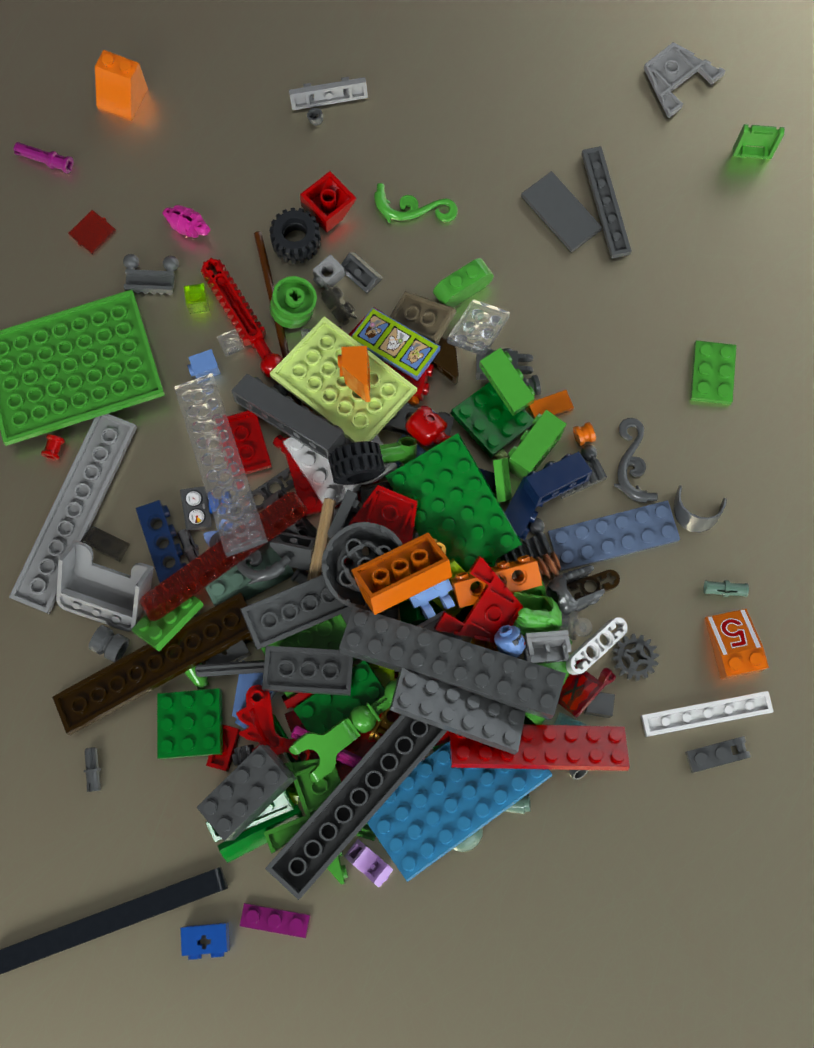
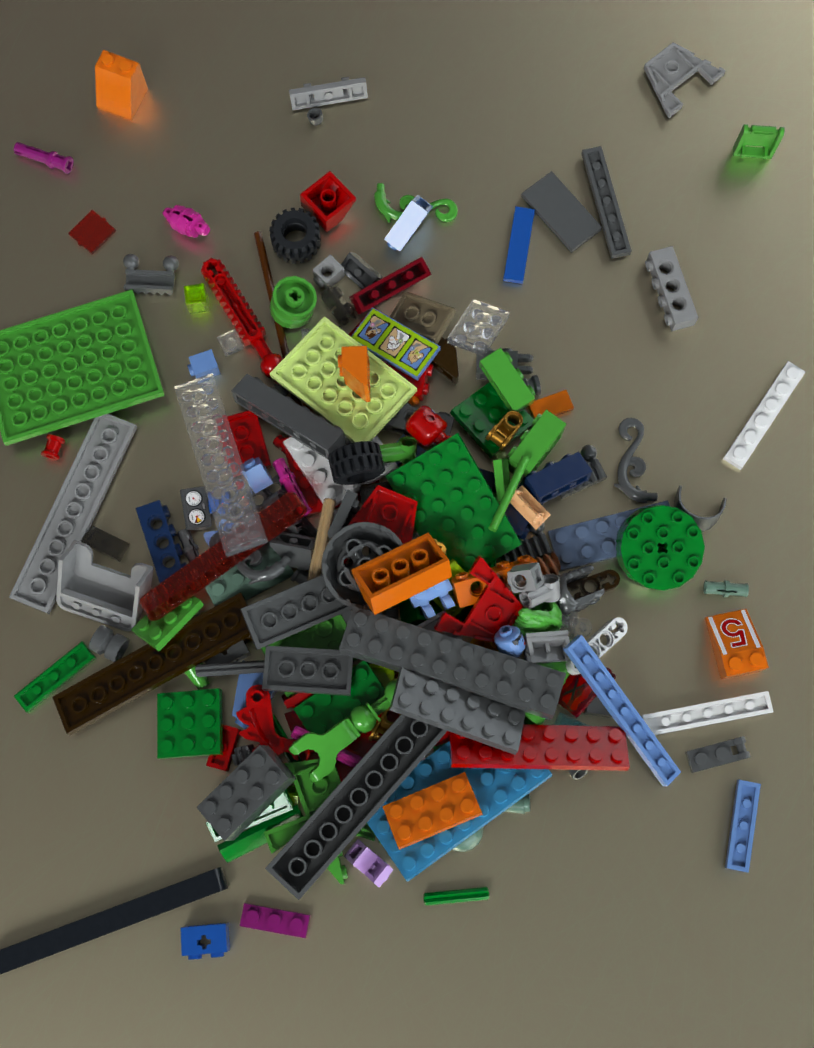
(55, 677): none -> green tile
(92, 770): dark grey axle -> none
(257, 474): none -> medium blue brick
(287, 479): none -> dark pink pin
(390, 285): none -> dark red brick
(408, 223): none -> slope
(432, 810): none -> orange plate
(455, 896): none -> green axle
(463, 283): bright green brick -> none
(503, 432): none -> pearl gold piece
(509, 493): none -> bright green bar
(519, 245): none -> blue tile
(529, 507): none -> light nougat hinge
(531, 572): none -> light grey brick
(546, 592): none -> light grey piece
(584, 434): orange wheel -> none
(622, 710): none -> medium blue plate
(644, 660): dark grey gear -> none
(667, 260): none -> light grey brick
(680, 551): none -> green brick
(713, 372): bright green plate -> none
(742, 826): none -> medium blue plate
(764, 415): none -> white plate

